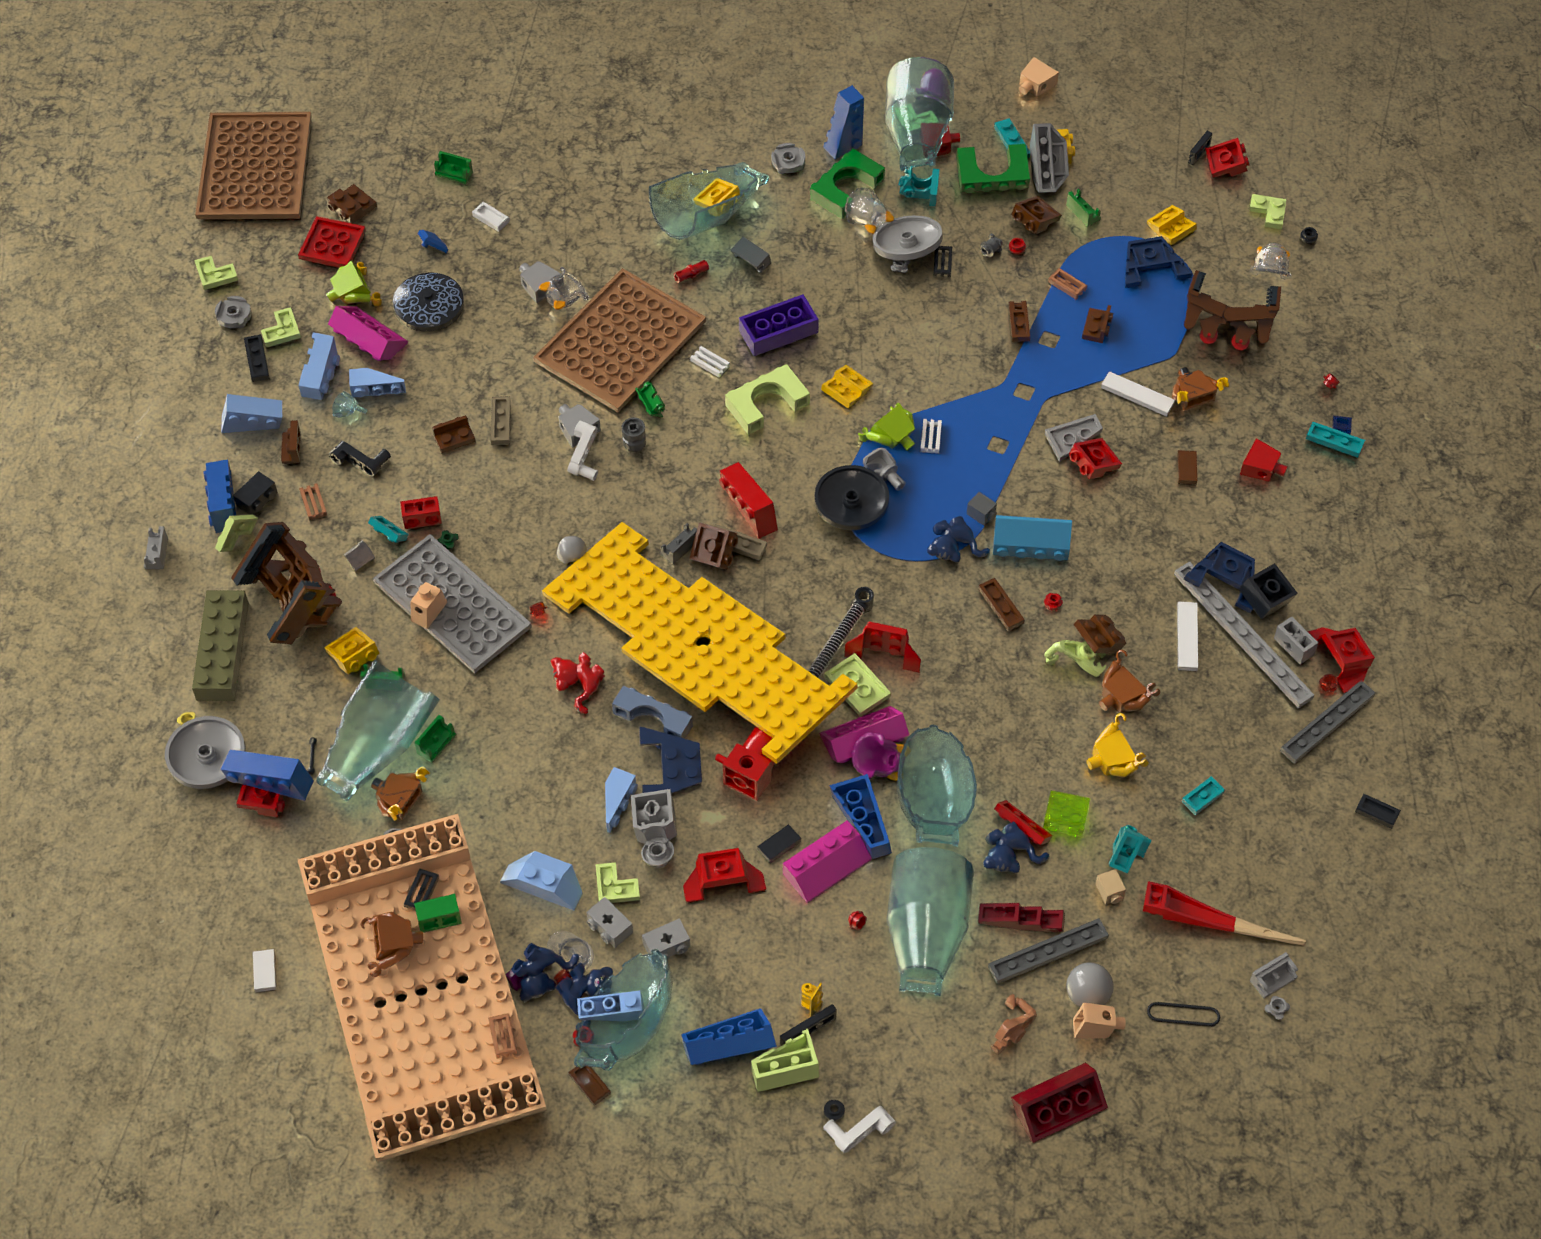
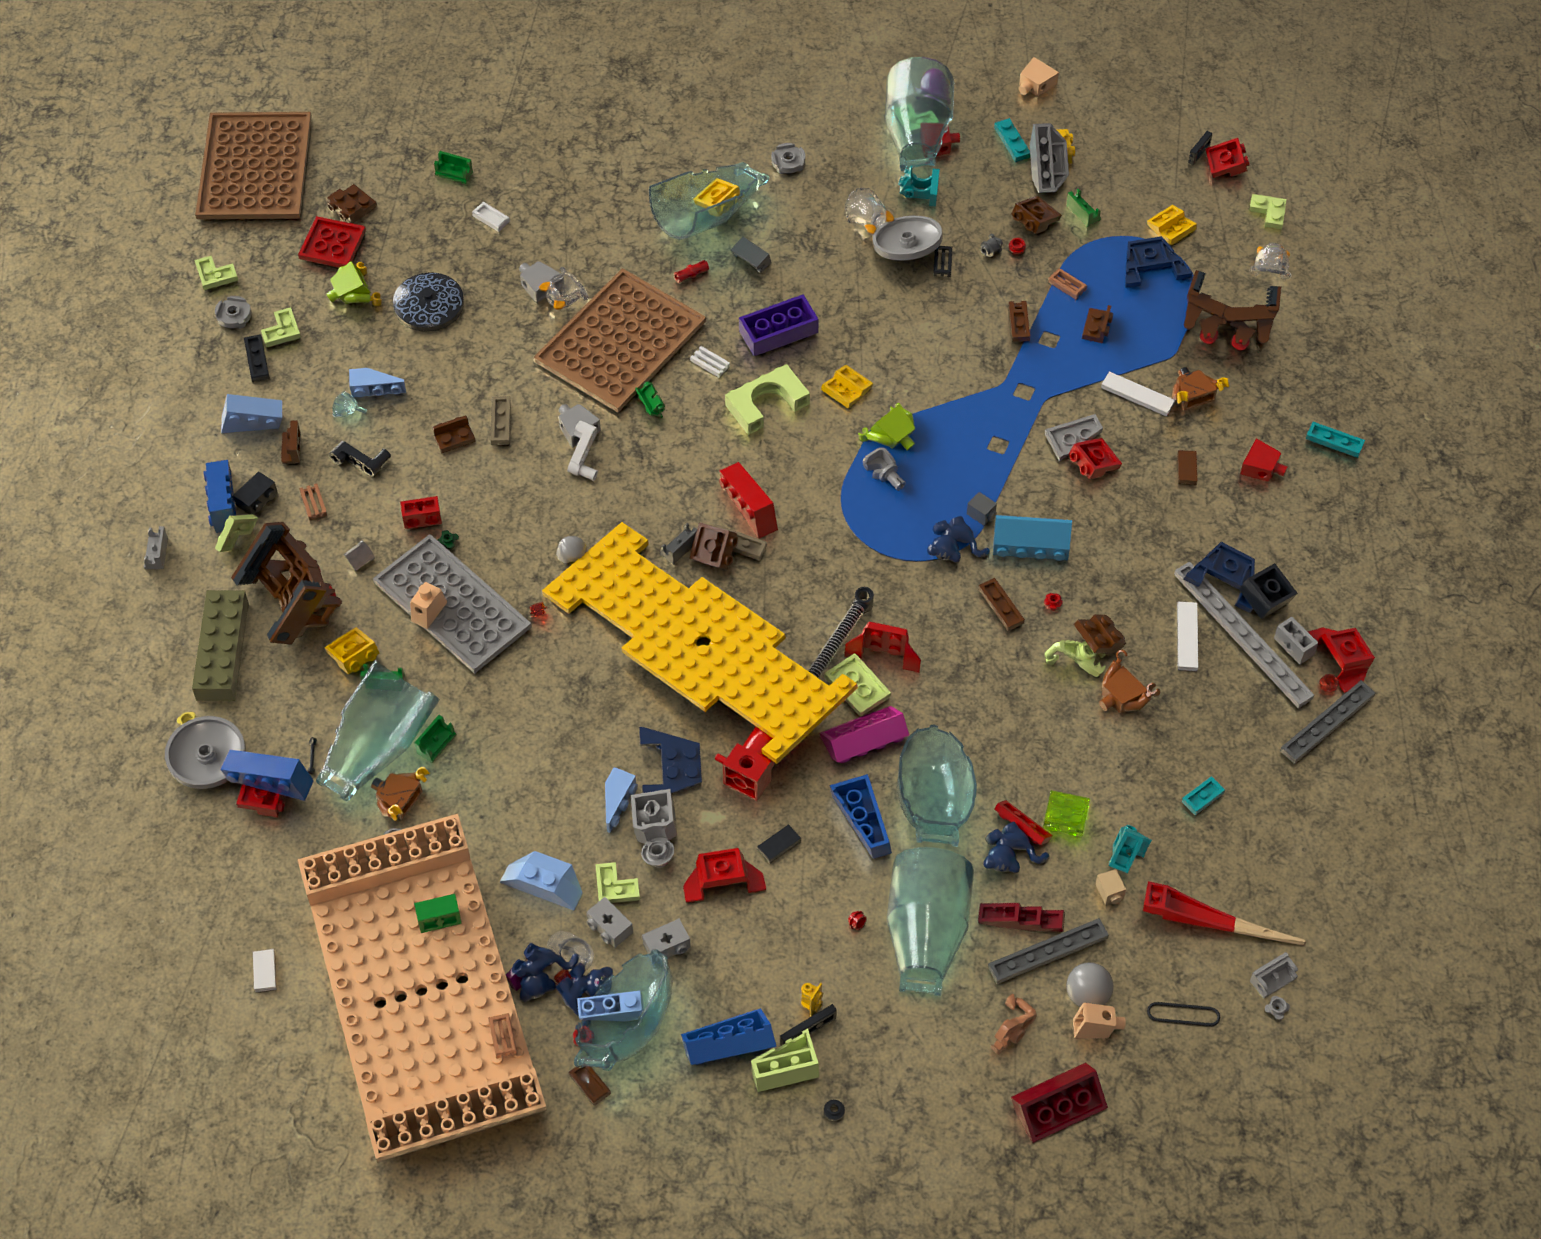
(320, 368): light blue wedge -> none
(366, 332): dark pink slope -> none
(389, 529): teal plate -> none
(392, 940): dark orange torso -> none
(433, 240): blue piece -> none
(435, 877): black tile -> none
(568, 673): red animal -> none
(631, 704): sand blue arch -> none
(633, 434): dark grey wheel -> none
(826, 861): dark pink slope -> none
(845, 1141): white beam -> none
(846, 123): blue wedge -> none
(851, 165): green arch -> none
(851, 497): black dish -> none
(876, 756): magenta hair -> none
(900, 265): light grey plate -> none
(932, 424): white tile -> none
(973, 179): green arch -> none
(1114, 753): yellow torso -> none
(1309, 235): black plate -> none
(1331, 381): red plate -> none
(1342, 424): clear blue tile -> none
(1377, 811): black tile -> none

